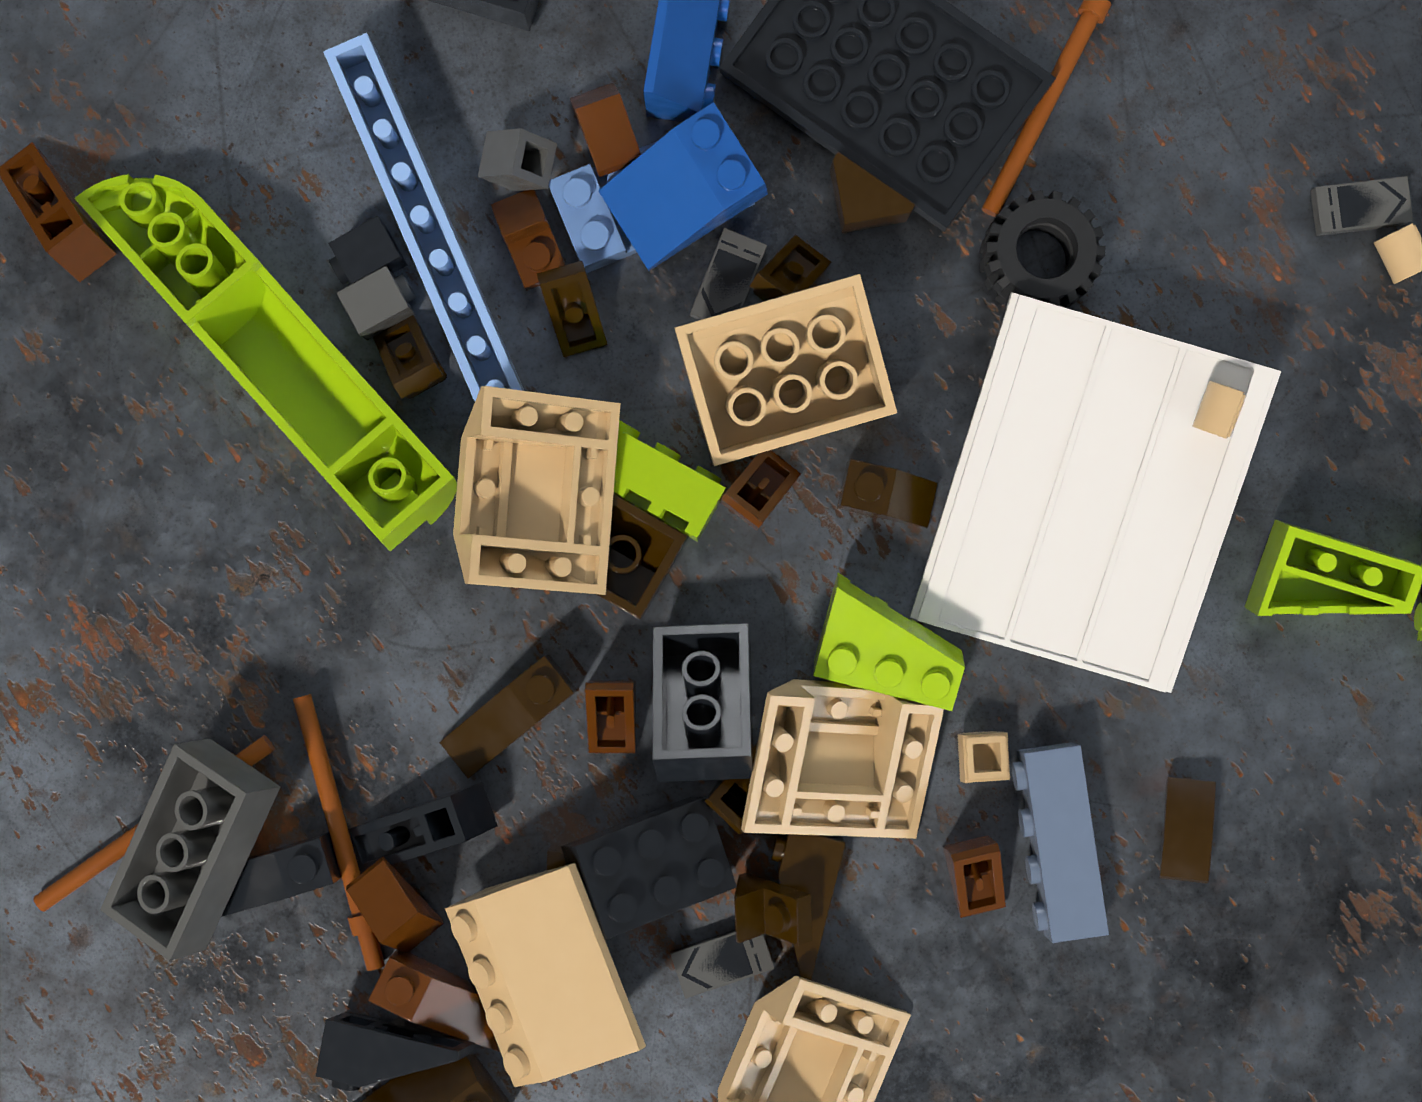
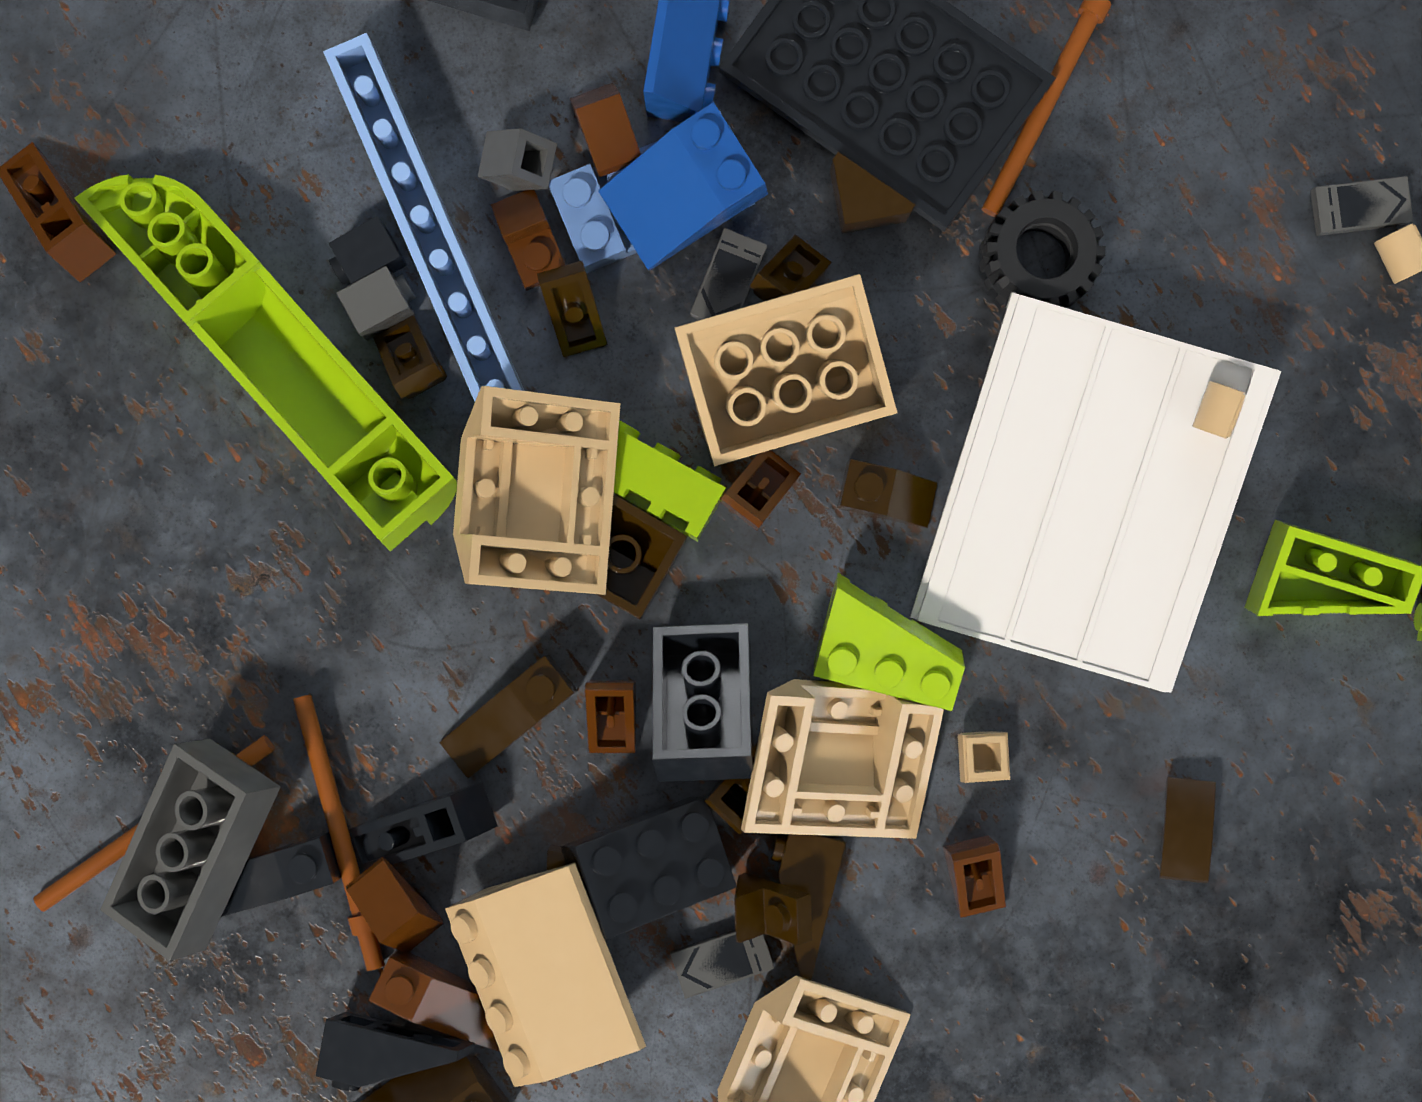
(1061, 842): sand blue brick -> none

